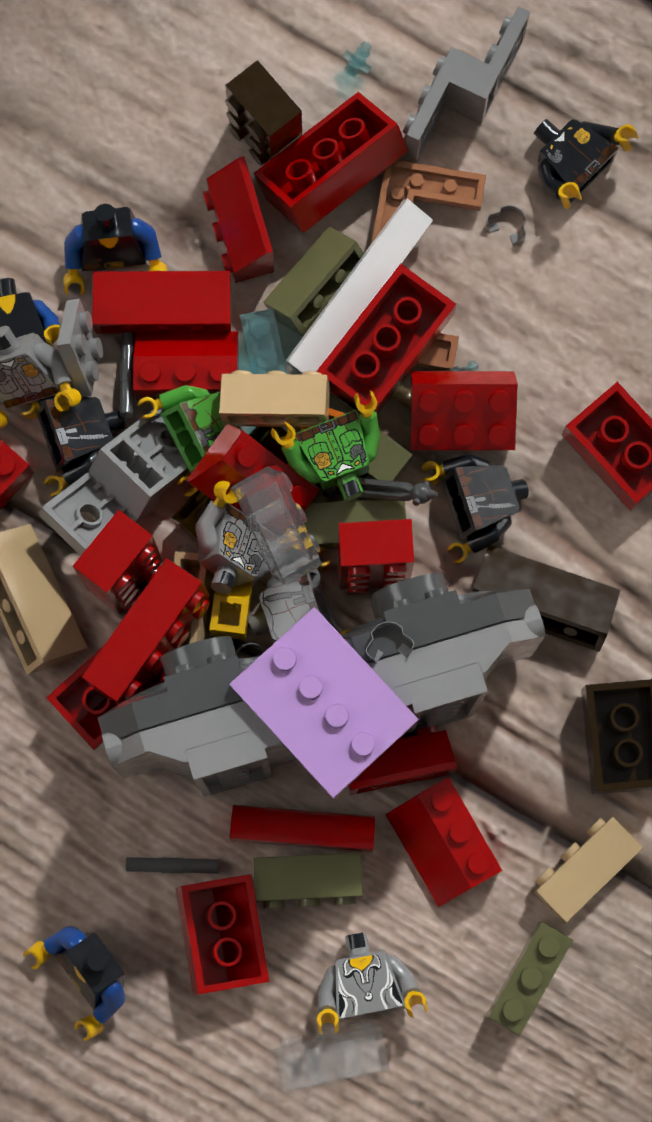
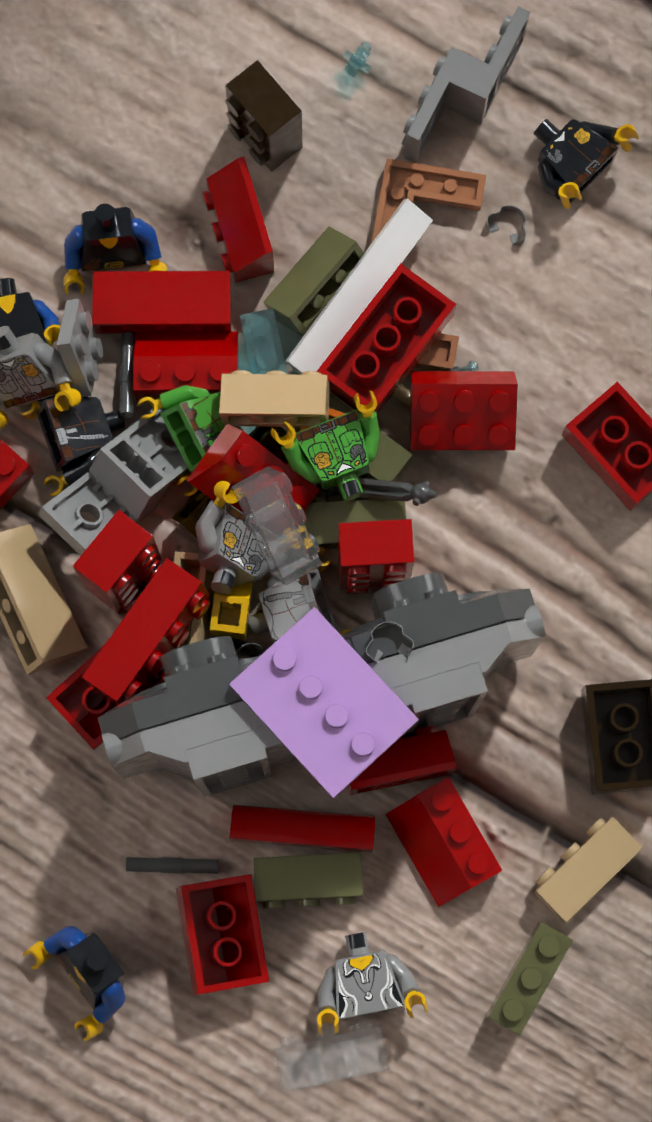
(331, 162): red brick -> none
(479, 499): black torso -> none
(568, 603): dark brown brick -> none

